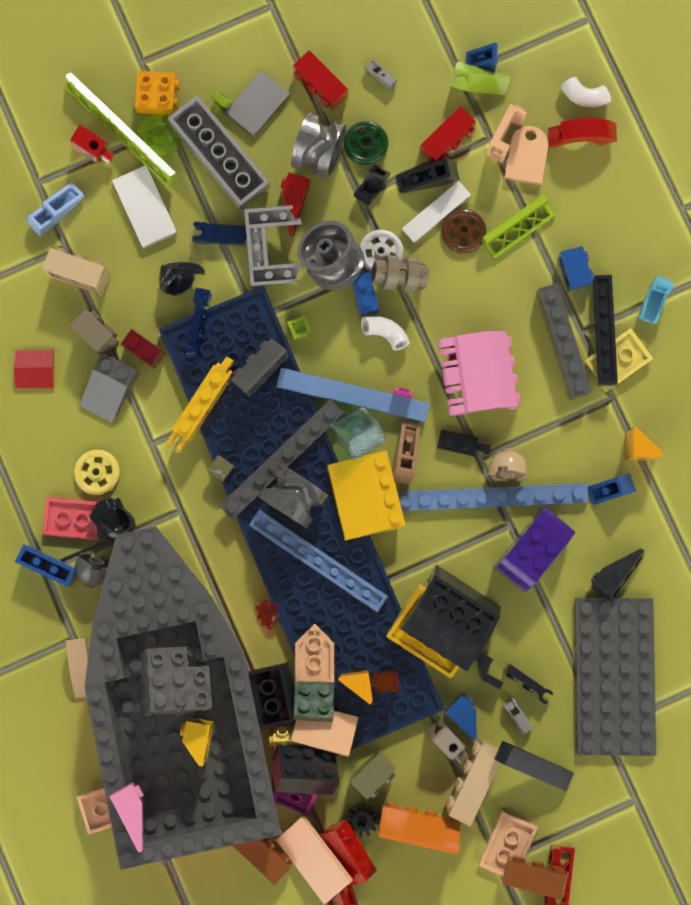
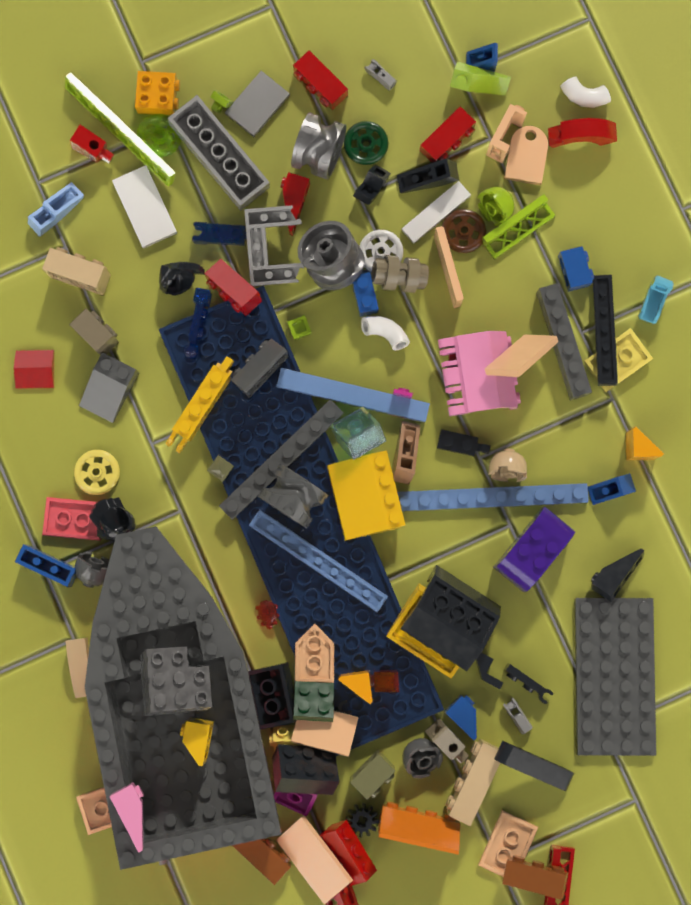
(142, 349): dark red brick -> none
(232, 287): none -> brick
(421, 757): none -> dark grey cylinder
(448, 267): none -> light nougat tile
(496, 205): none -> lime cylinder
(521, 355): none -> light nougat tile

